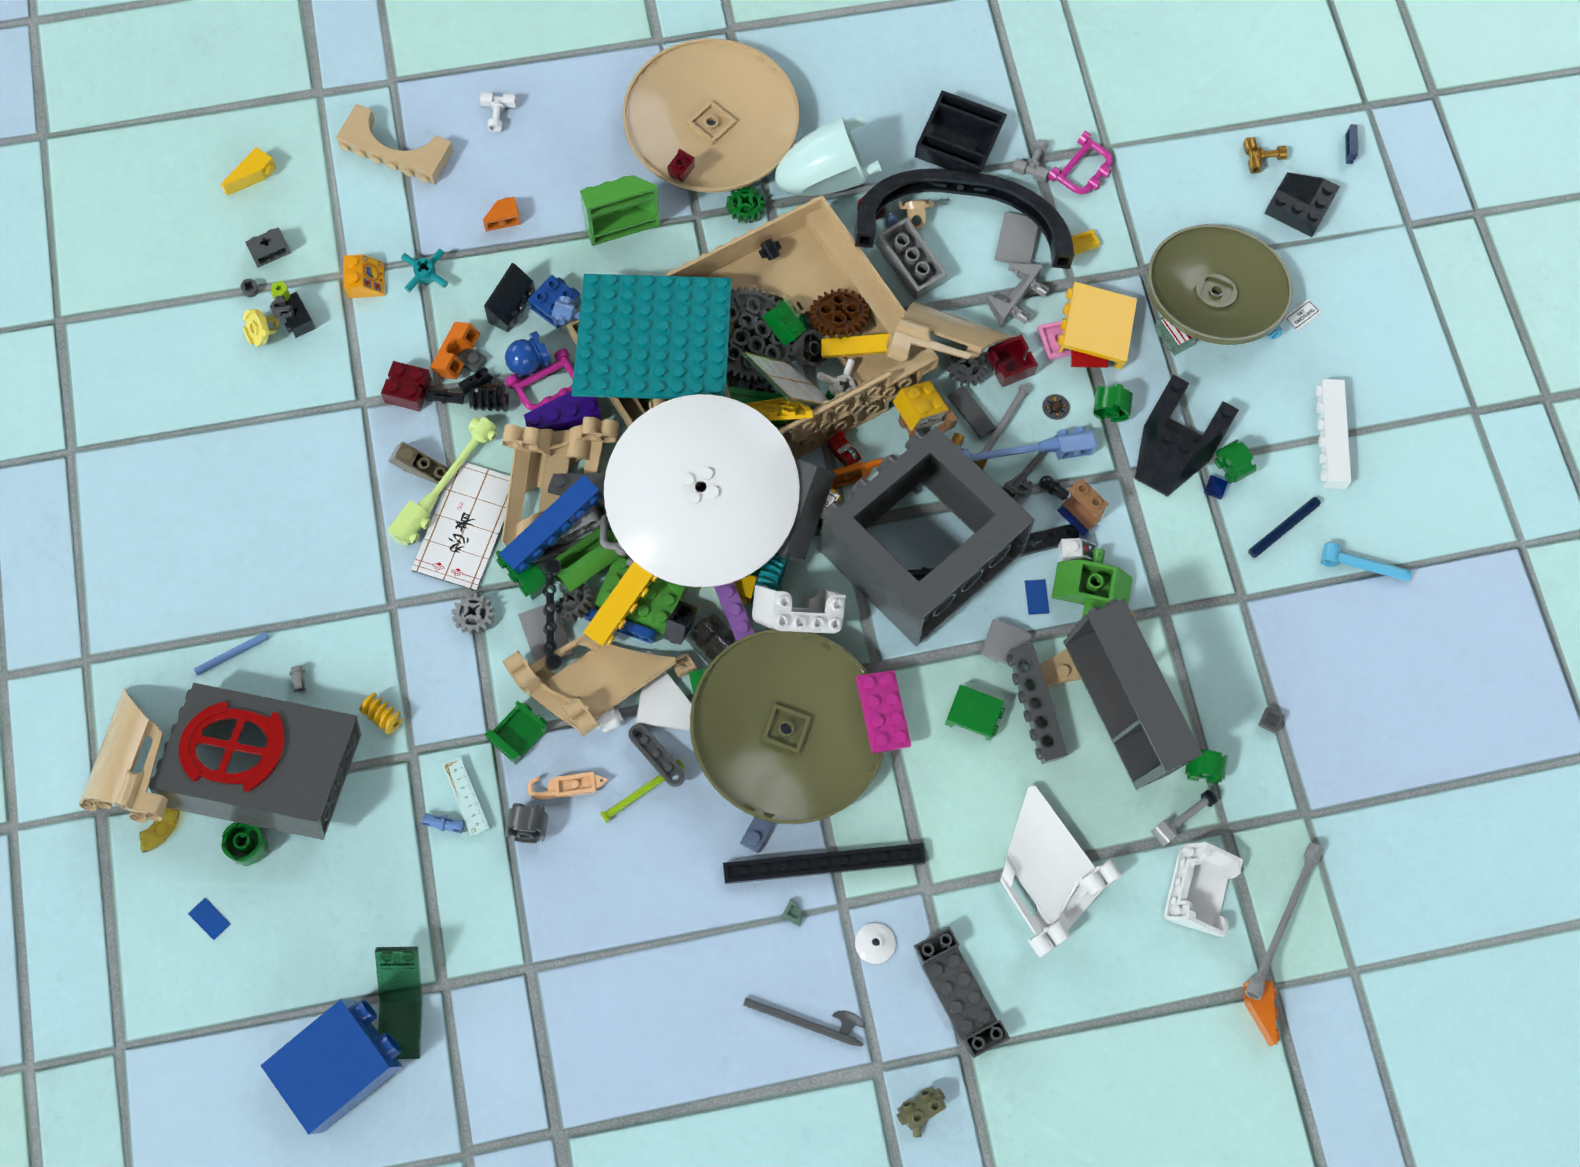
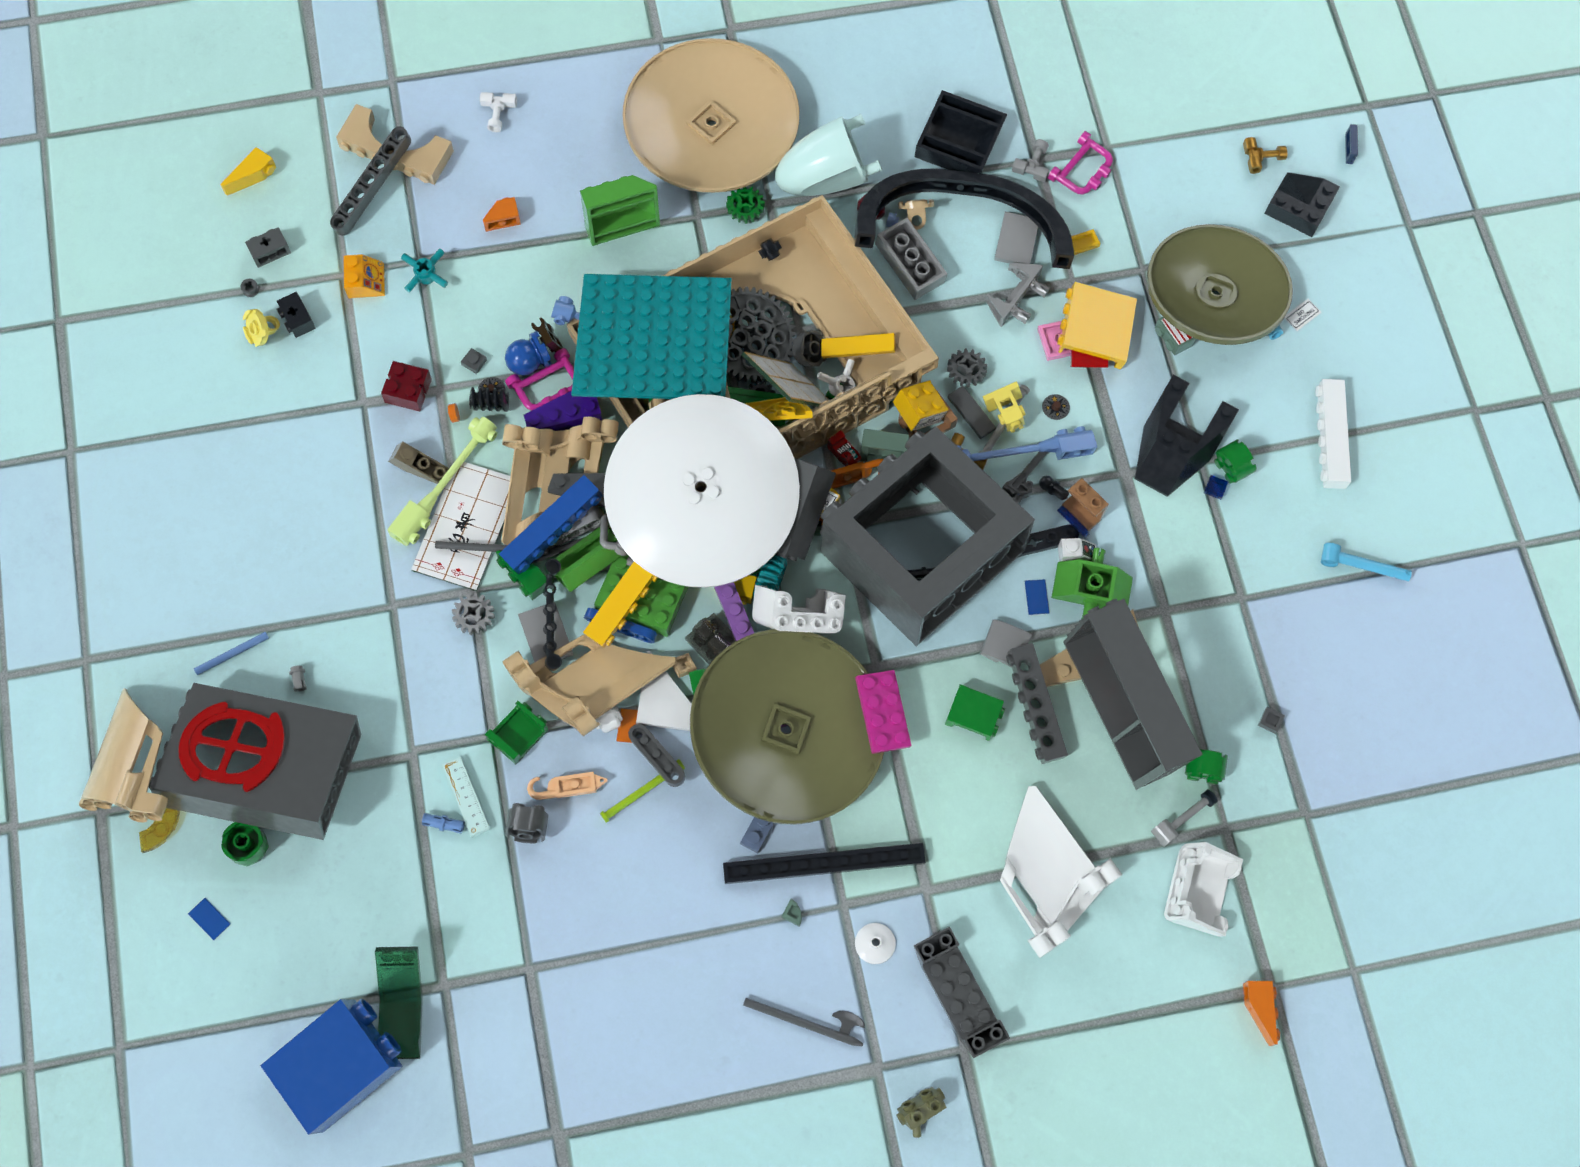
(281, 295): leg -> none
(370, 189): none -> dark grey beam
(380, 714): yellow piece -> none
(444, 396): black pin -> none
(453, 413): none -> orange tile
(460, 337): orange arch -> none
(473, 546): none -> dark grey bar
(477, 379): black bar -> none
(509, 298): black slope -> none
(545, 296): blue brick -> none
(548, 336): none -> dark brown plate
(576, 603): dark grey gear -> none
(629, 719): none -> orange sticker
(680, 622): black brick -> none
(681, 166): dark red brick -> none
(785, 321): green slope -> none
(839, 313): reddish brown gear -> none
(881, 444): none -> sand green window
(922, 320): tan panel -> none
(1009, 360): dark red piece -> none
(1012, 415): none -> light yellow tile
(1113, 403): green brick -> none
(1256, 985): light grey hose -> none
(1284, 527): dark blue axle -> none

